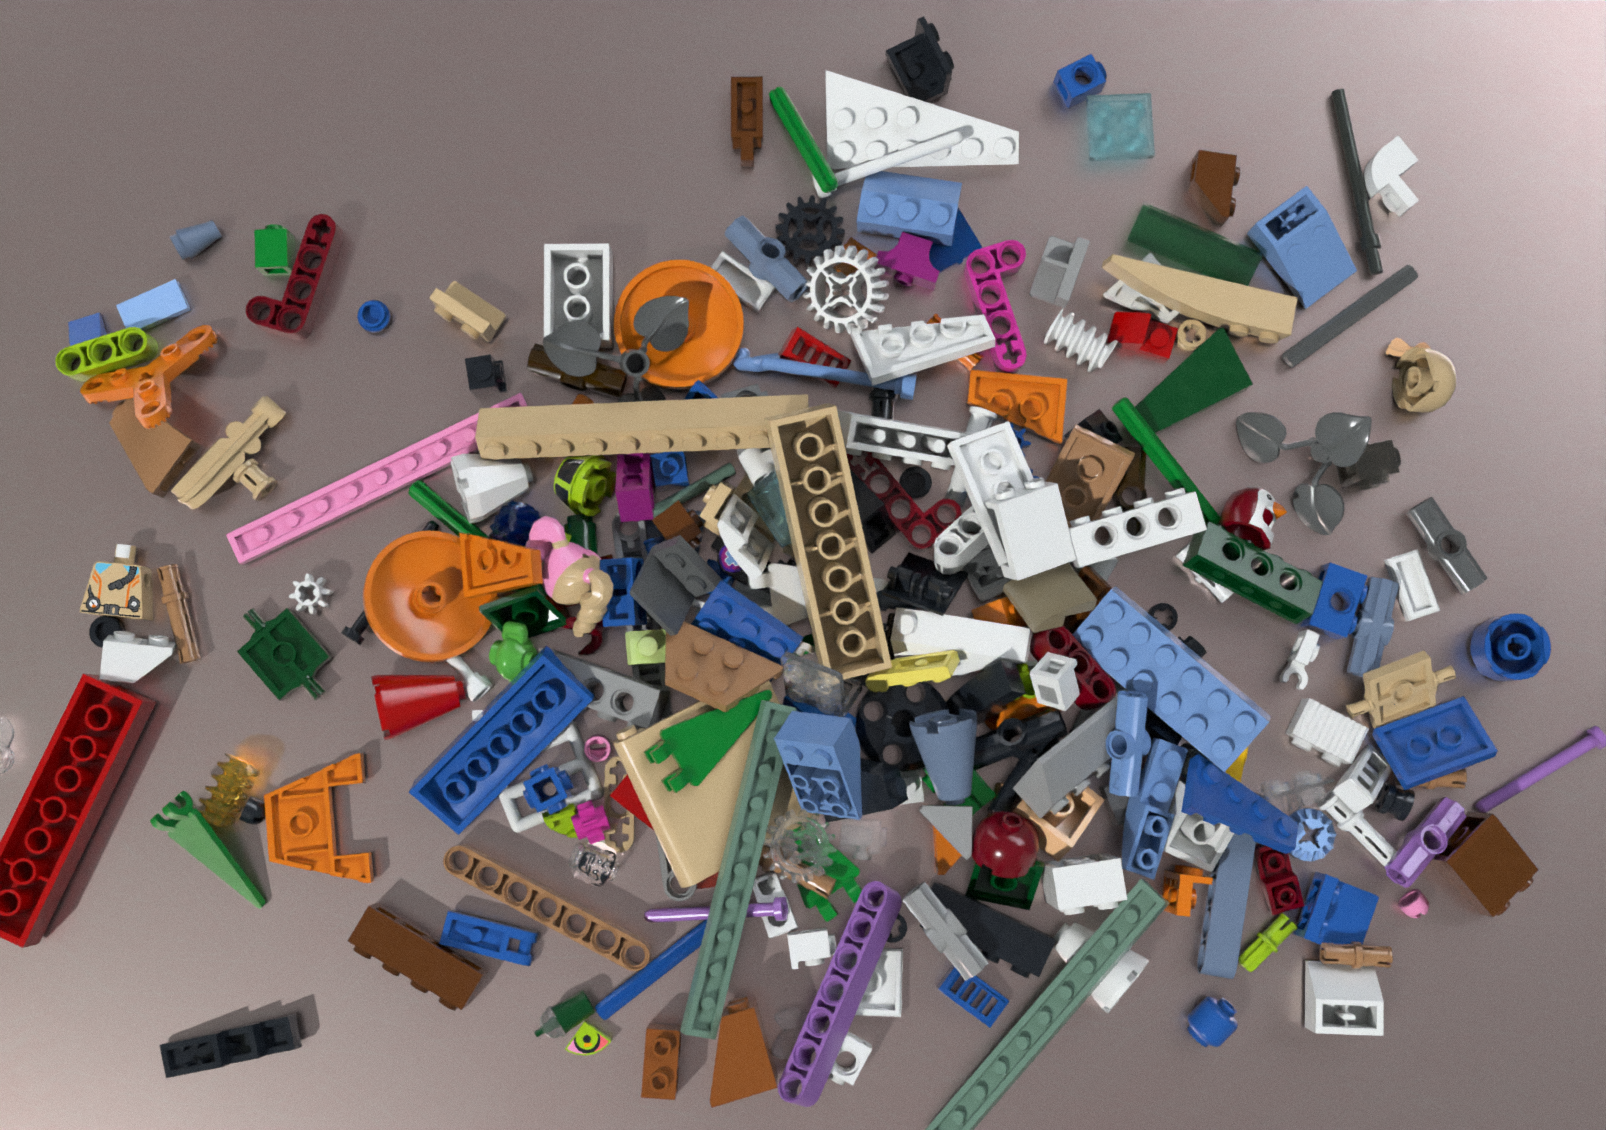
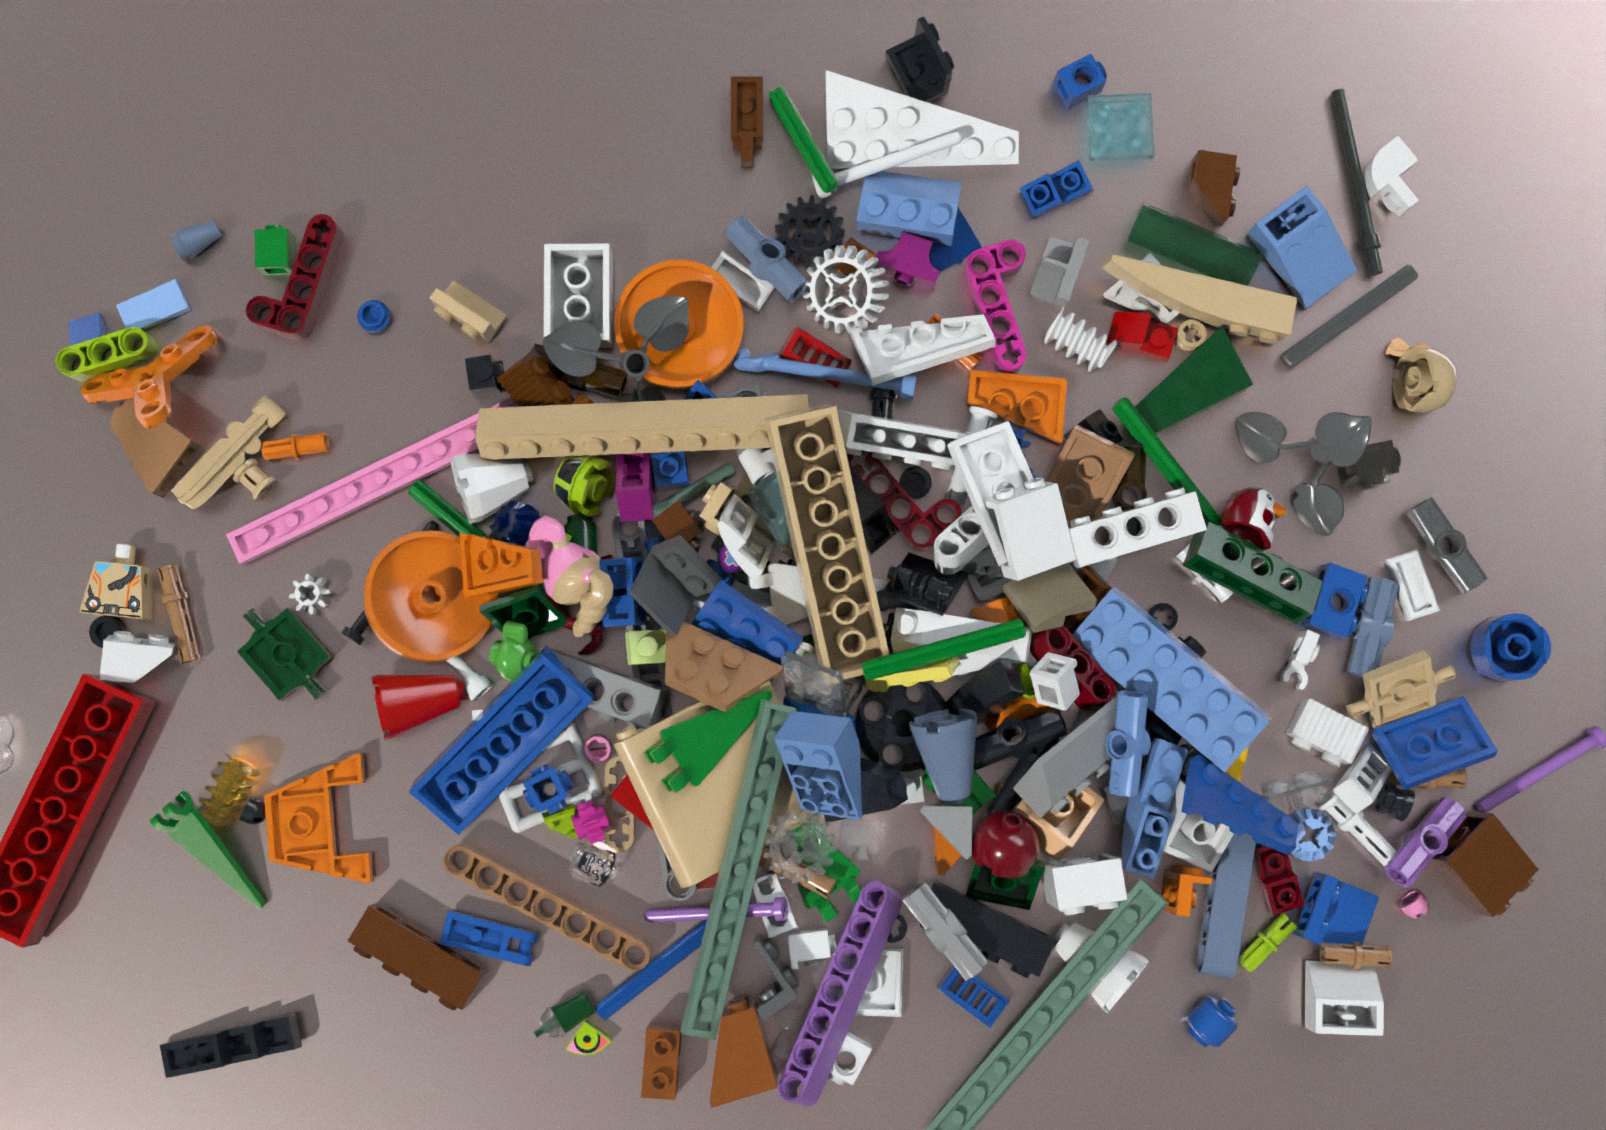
(295, 446): none -> orange axle
(534, 384): none -> reddish brown brick
(774, 997): none -> dark grey bracket
(943, 649): none -> green axle
(1056, 189): none -> blue slope

